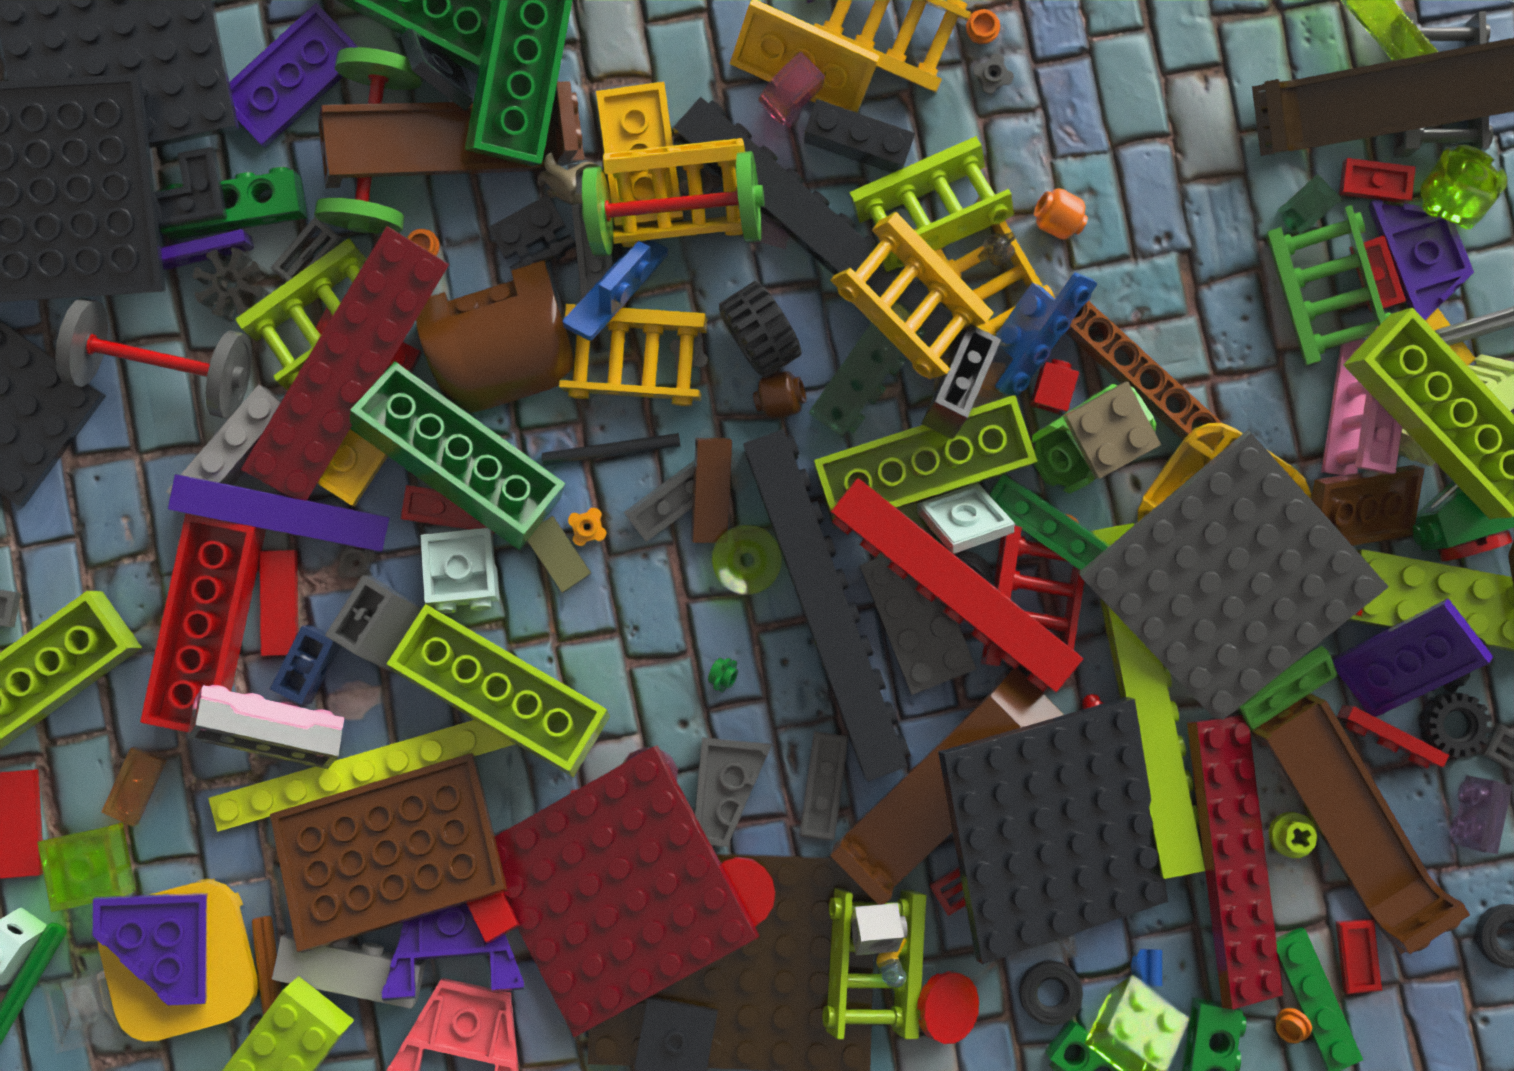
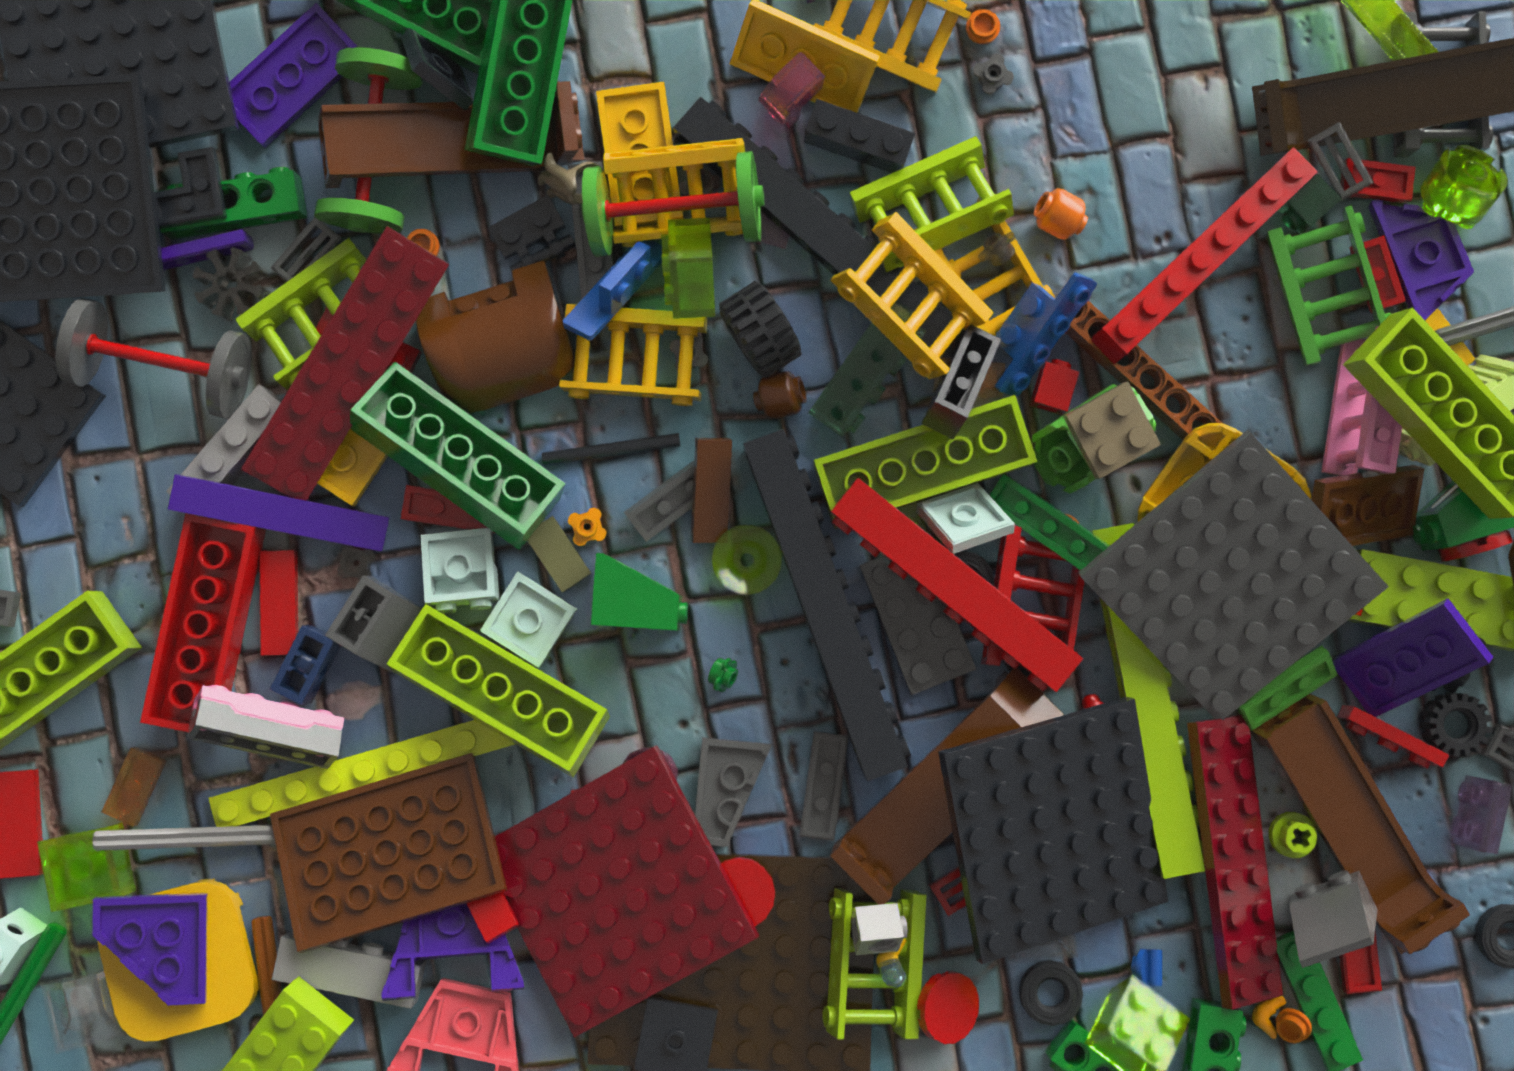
(183, 837): none -> light grey axle
(528, 619): none -> light aqua plate
(632, 599): none -> green slope
(688, 268): none -> clear neon green brick
(1203, 256): none -> red brick
(1262, 1013): none -> light orange animal
(1332, 917): none -> dark grey slope
(1354, 187): none -> dark grey tile

